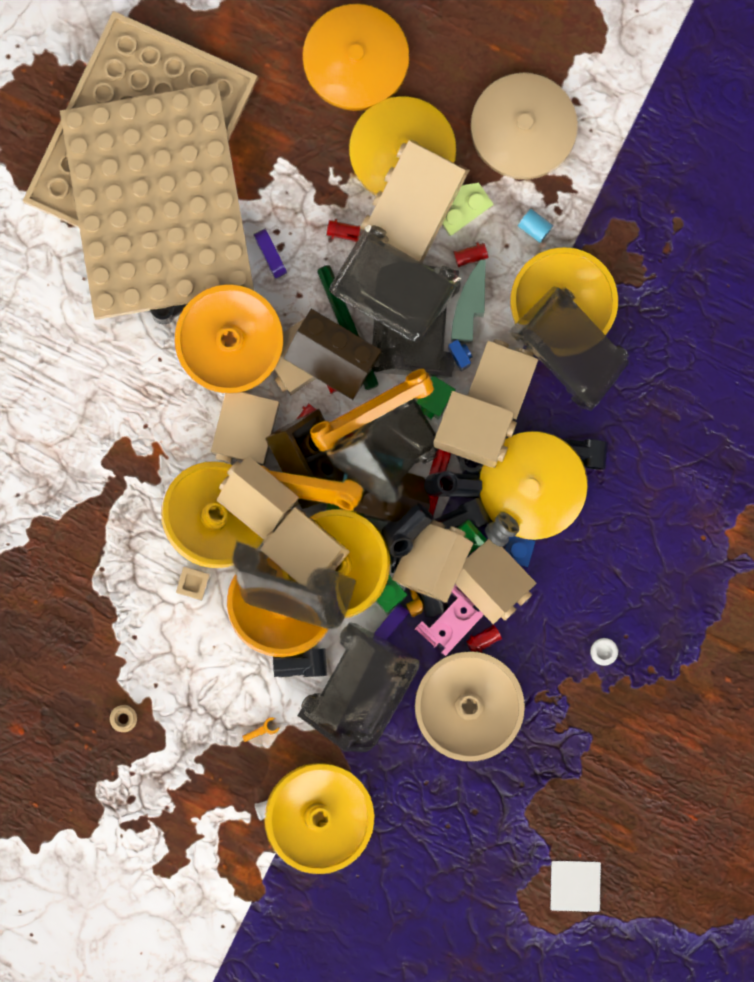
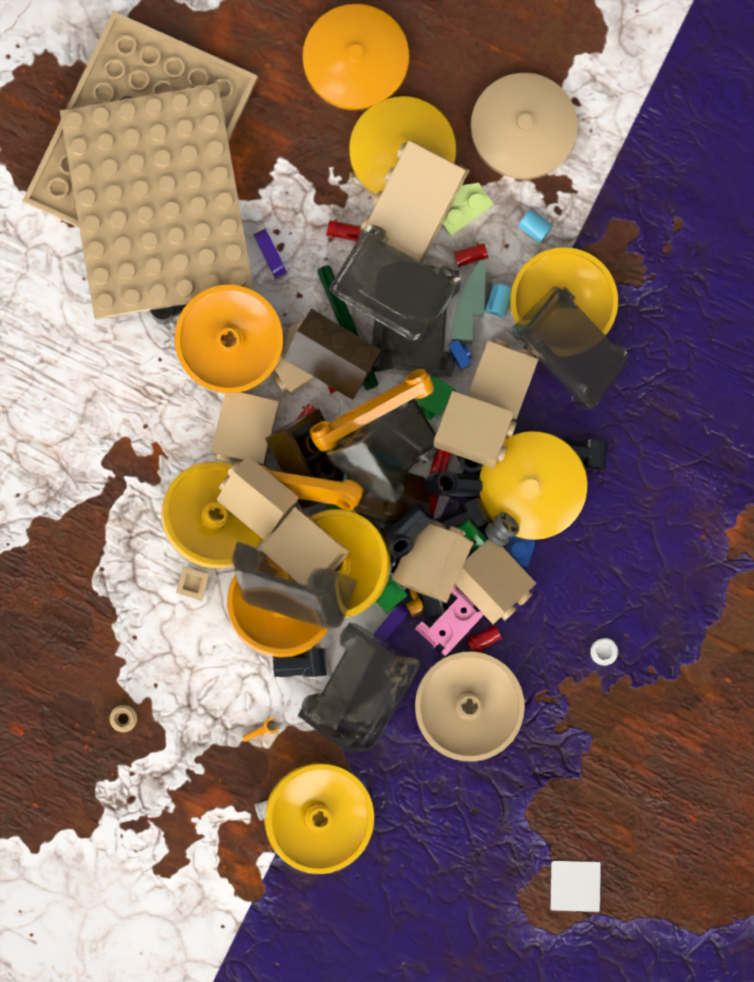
(498, 300): none -> medium azure piece

